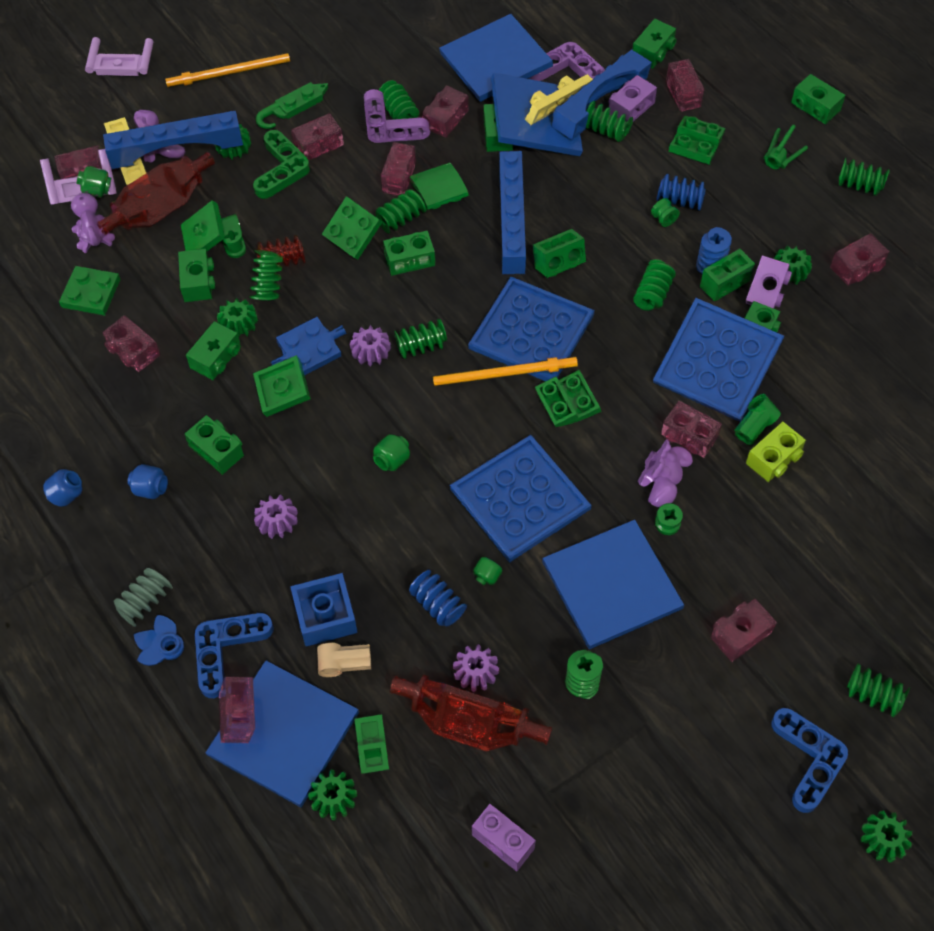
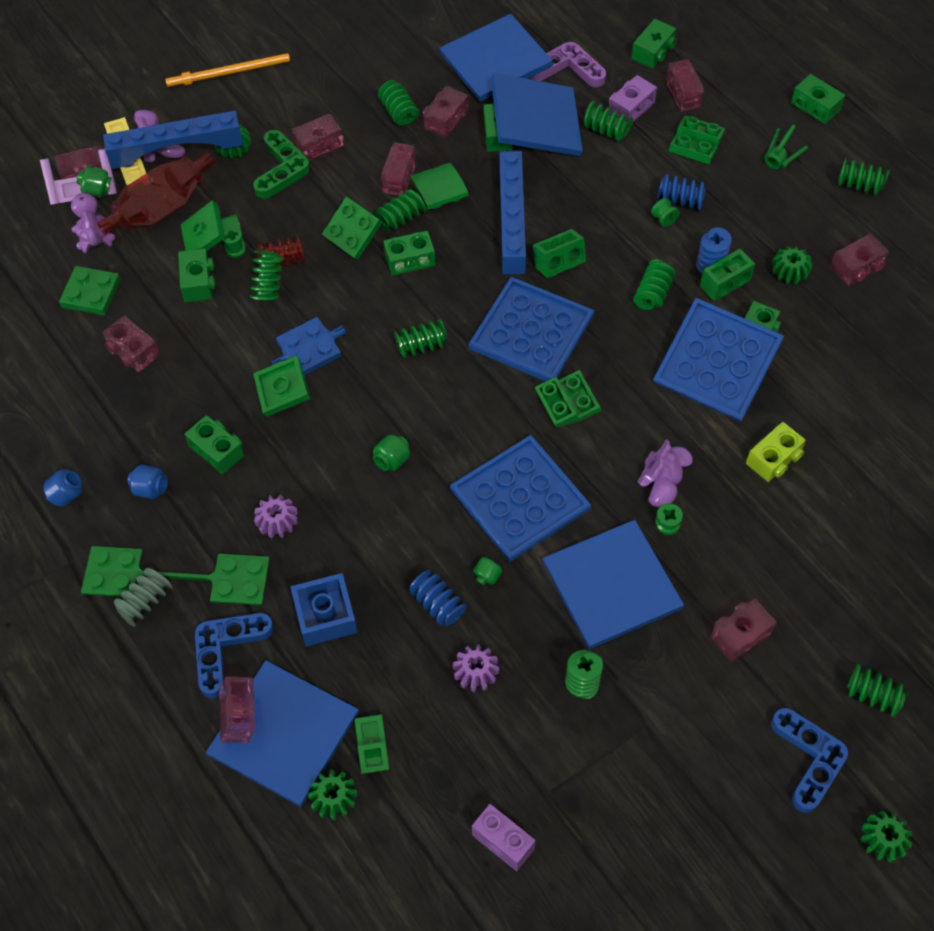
(118, 63): lavender plate -> none
(155, 642): blue plate -> none
(213, 350): green brick -> none
(235, 579): none -> green hinge
(238, 317): green gear -> none
(293, 103): green plate -> none
(337, 659): tan piece -> none
(370, 345): medium lavender gear -> none
(386, 127): medium lavender beam -> none
(469, 716): clear red plate -> none
(545, 105): light yellow hinge -> none
(552, 365): light orange bar -> none
(573, 115): blue arch -> none
(694, 425): clear pink brick -> none
(761, 414): green piece -> none
(769, 269): medium lavender brick -> none

